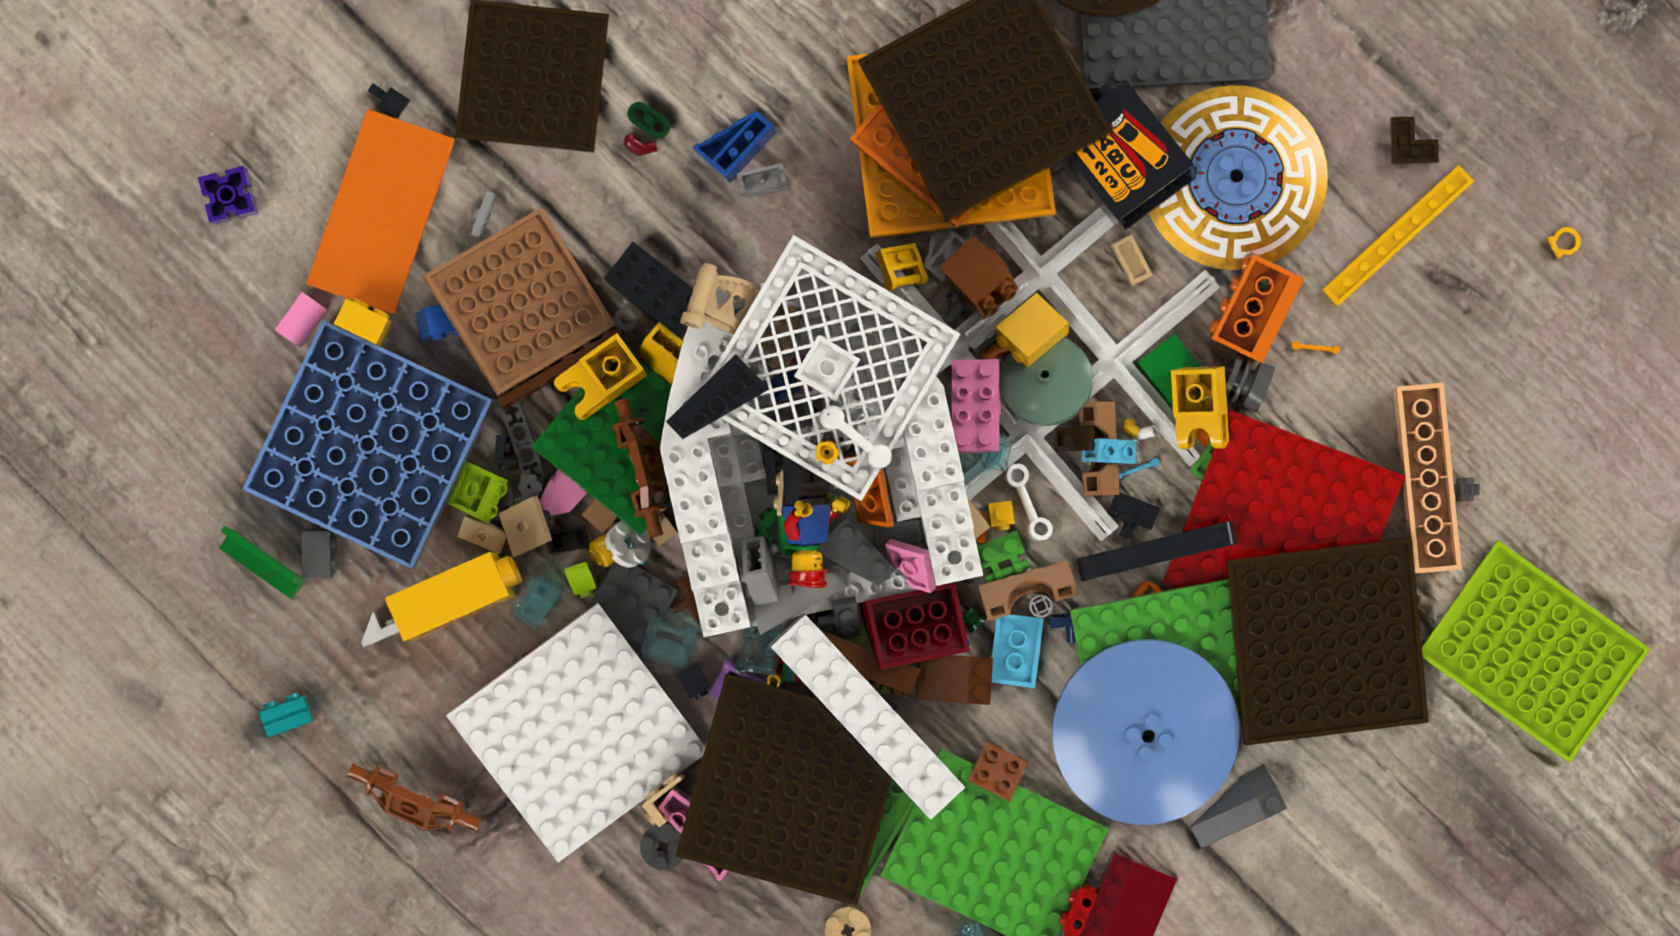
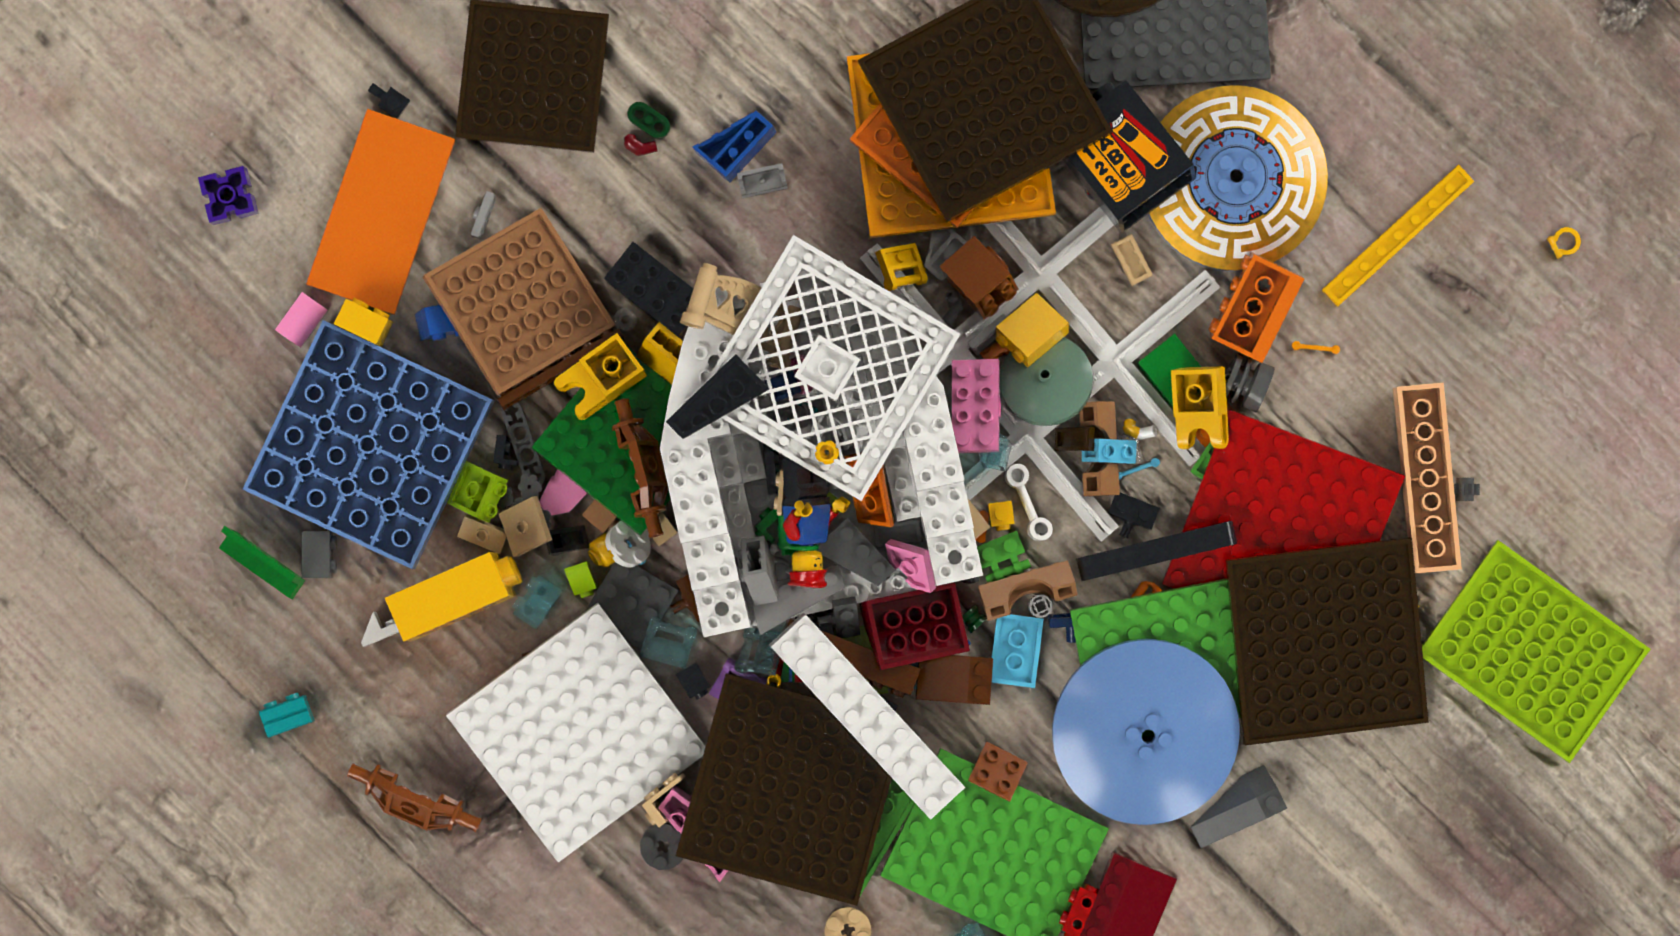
(877, 455): white piece -> none
(1405, 147): dark brown plate -> none

